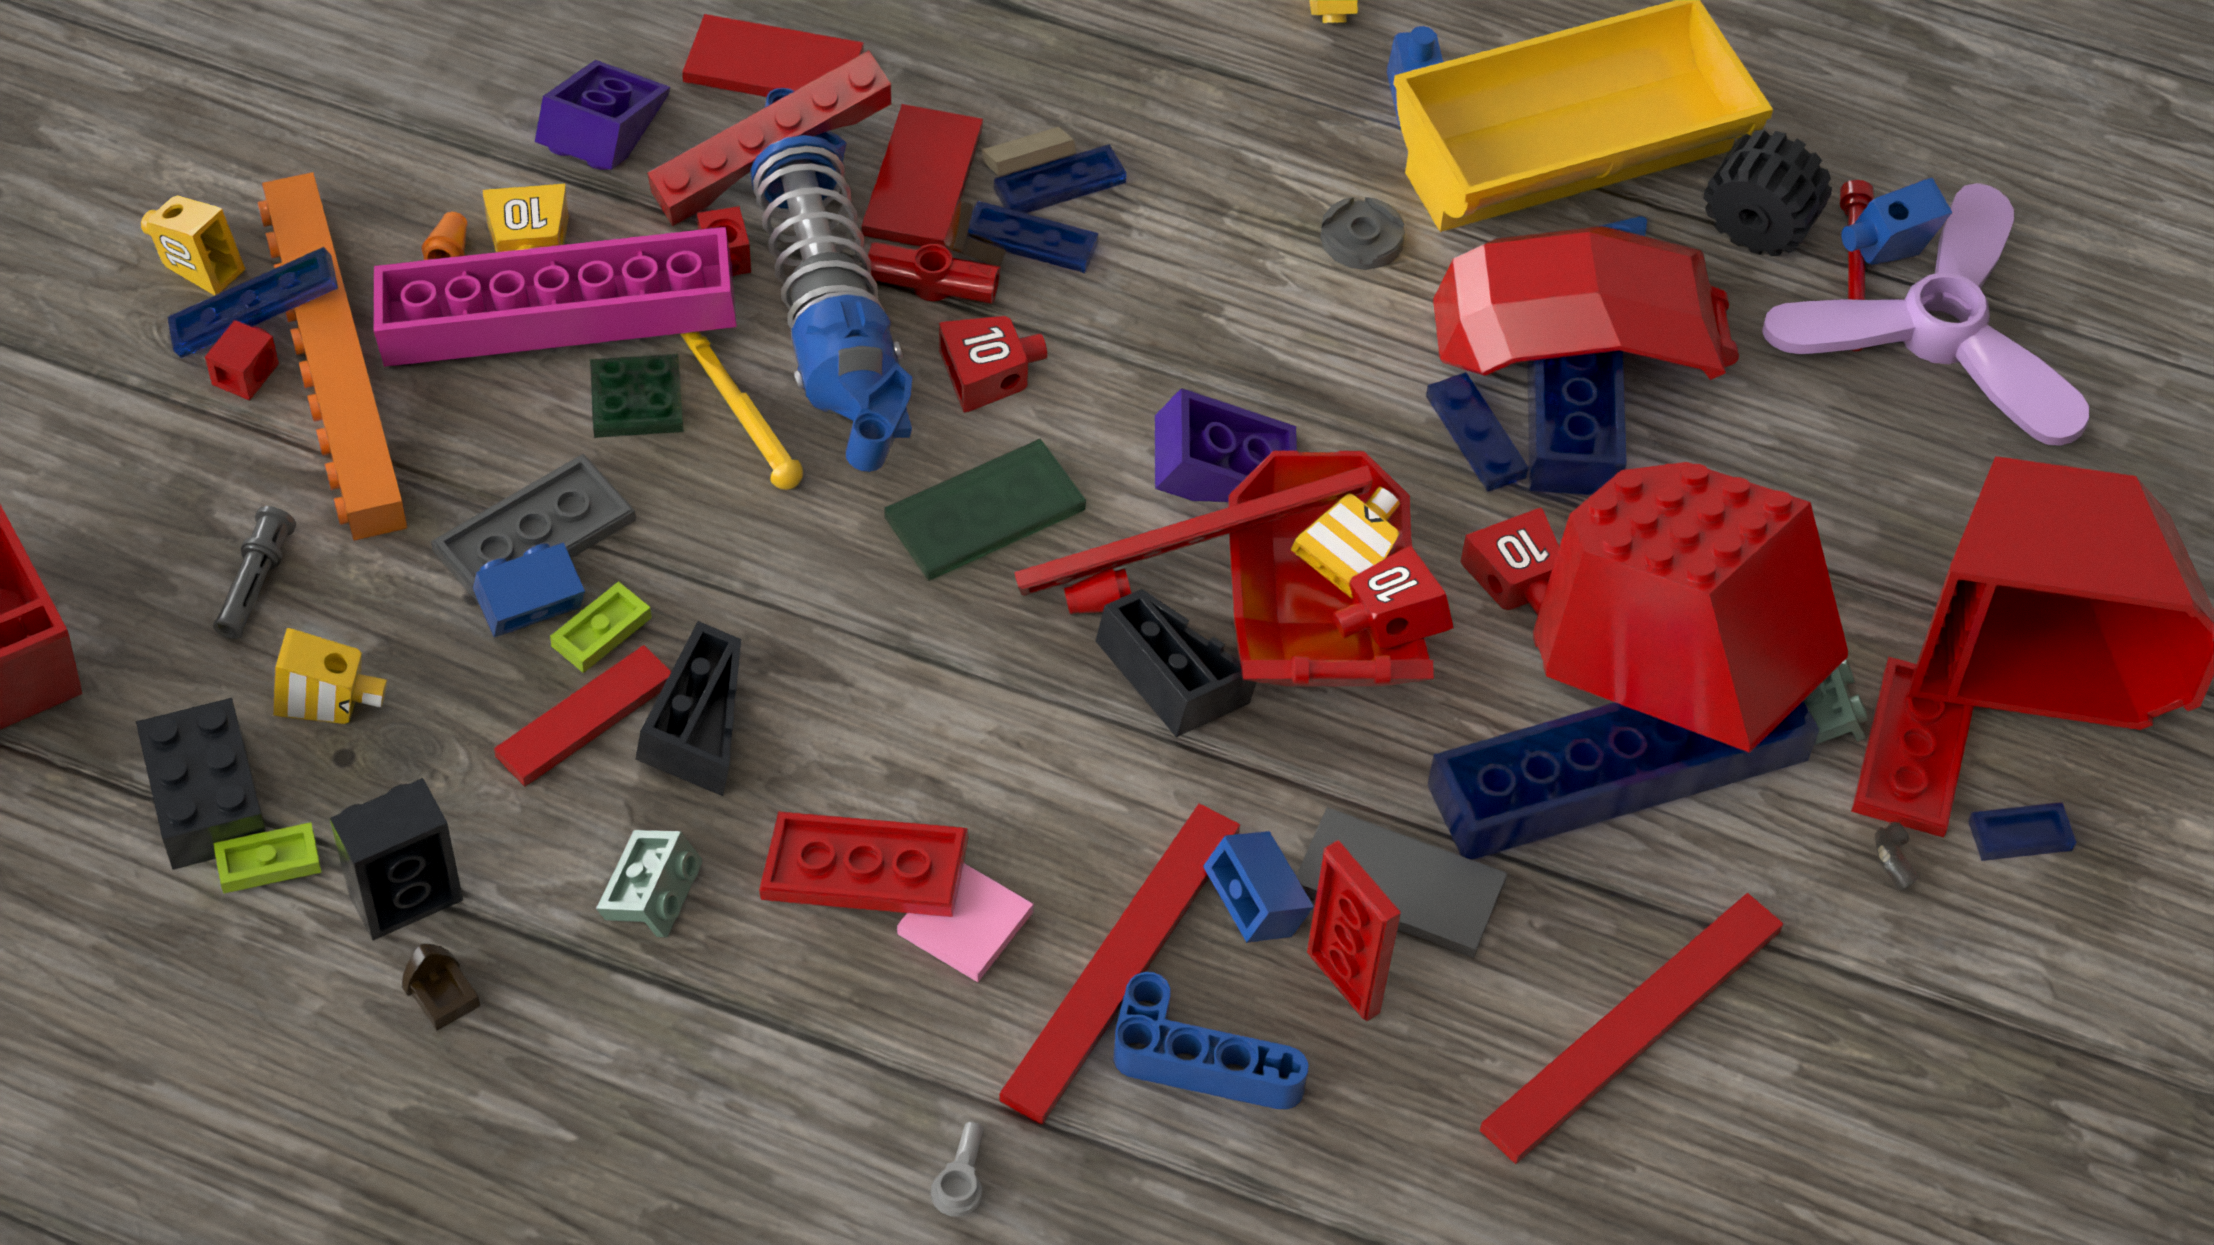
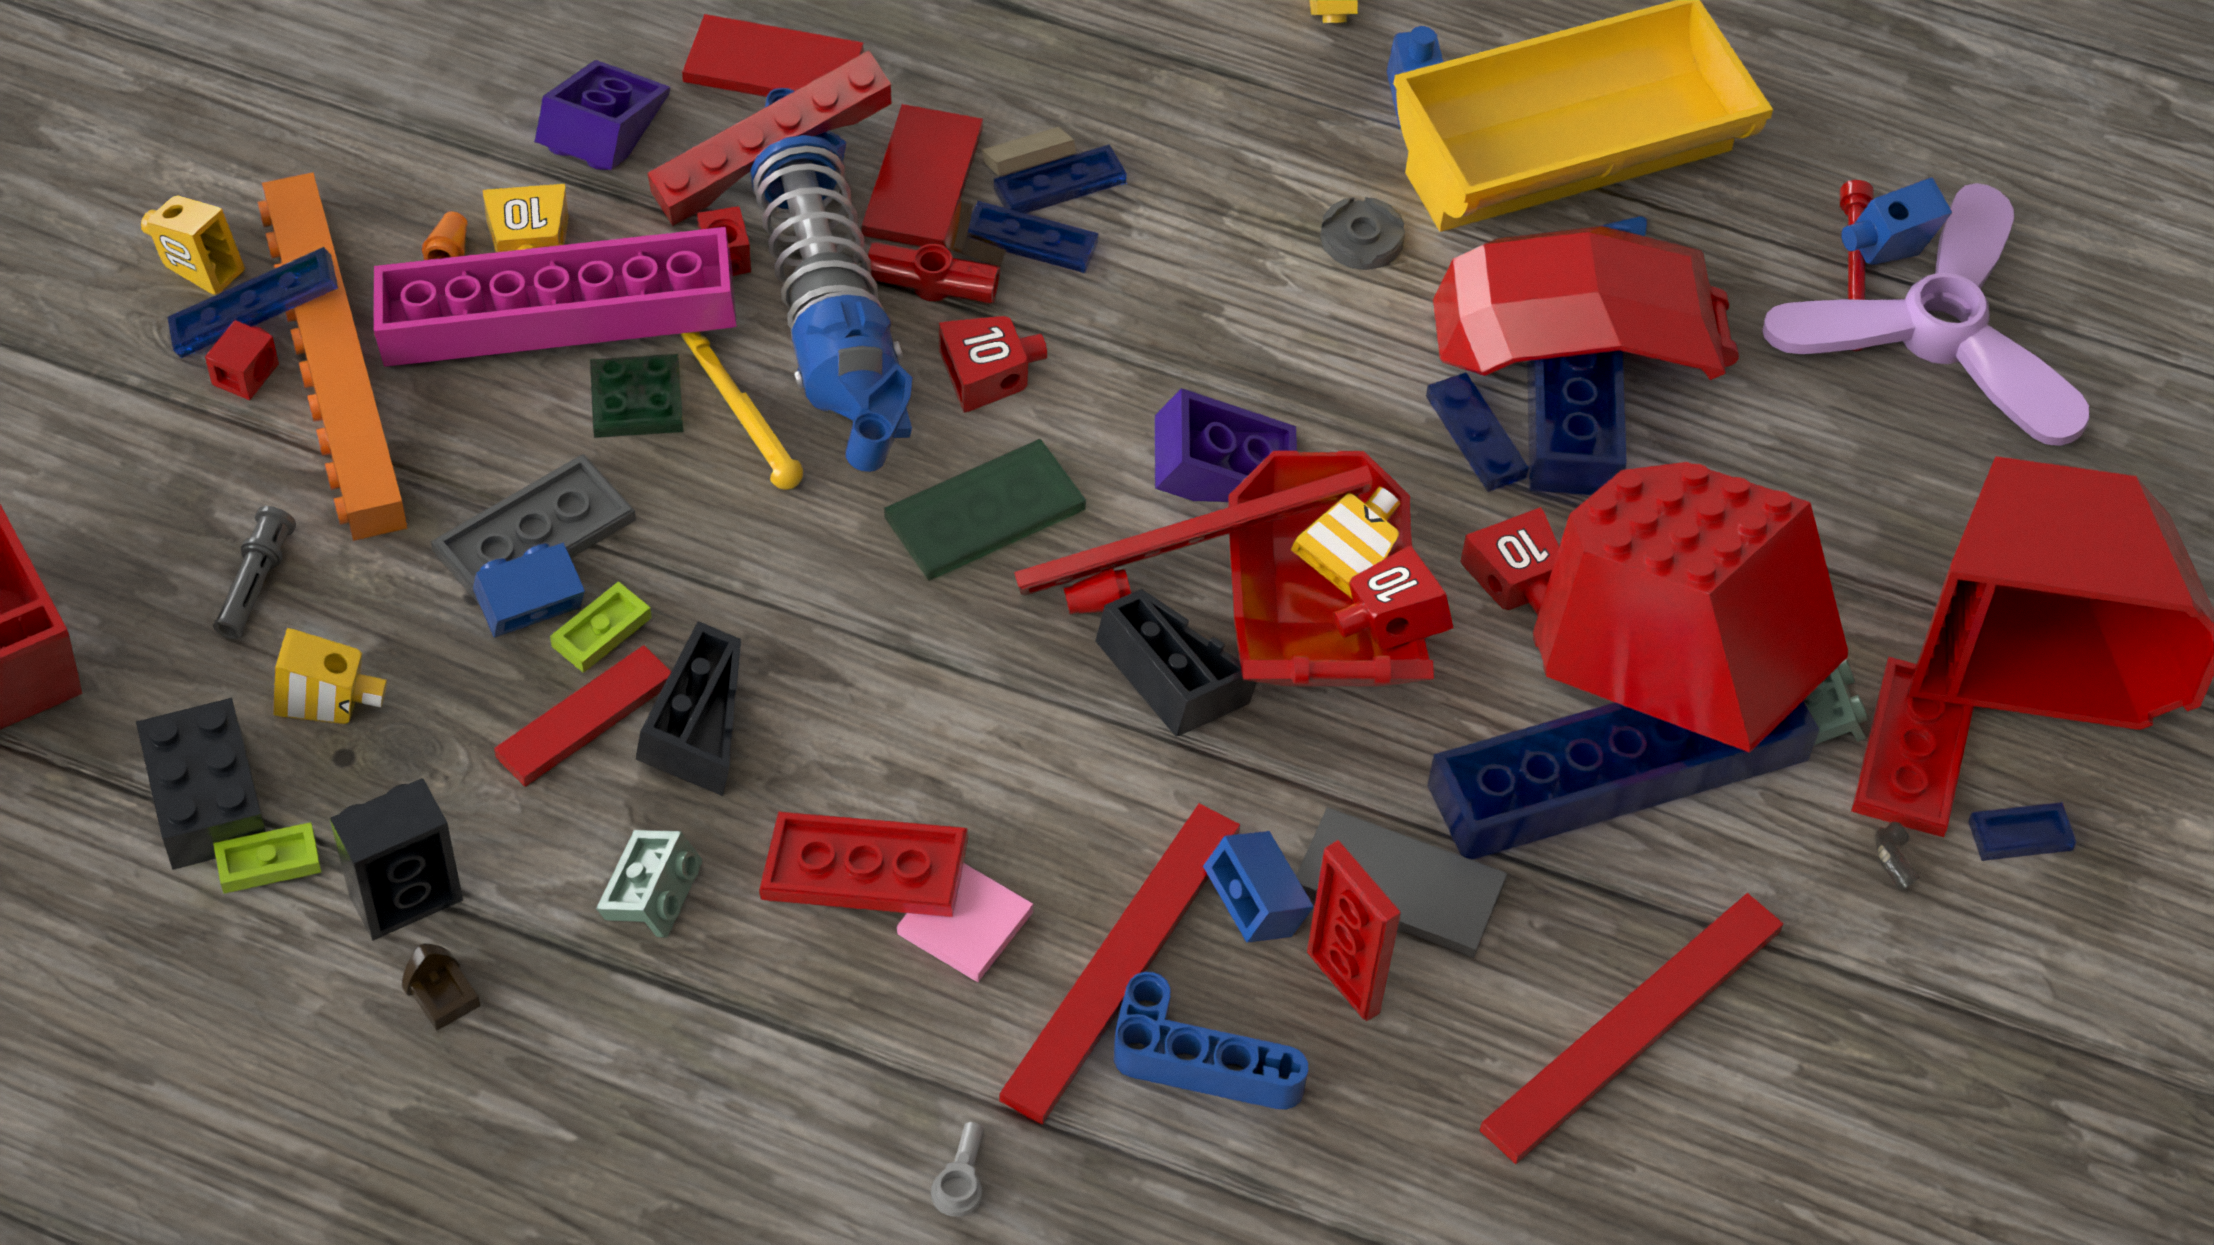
(1767, 193): black wheel -> none

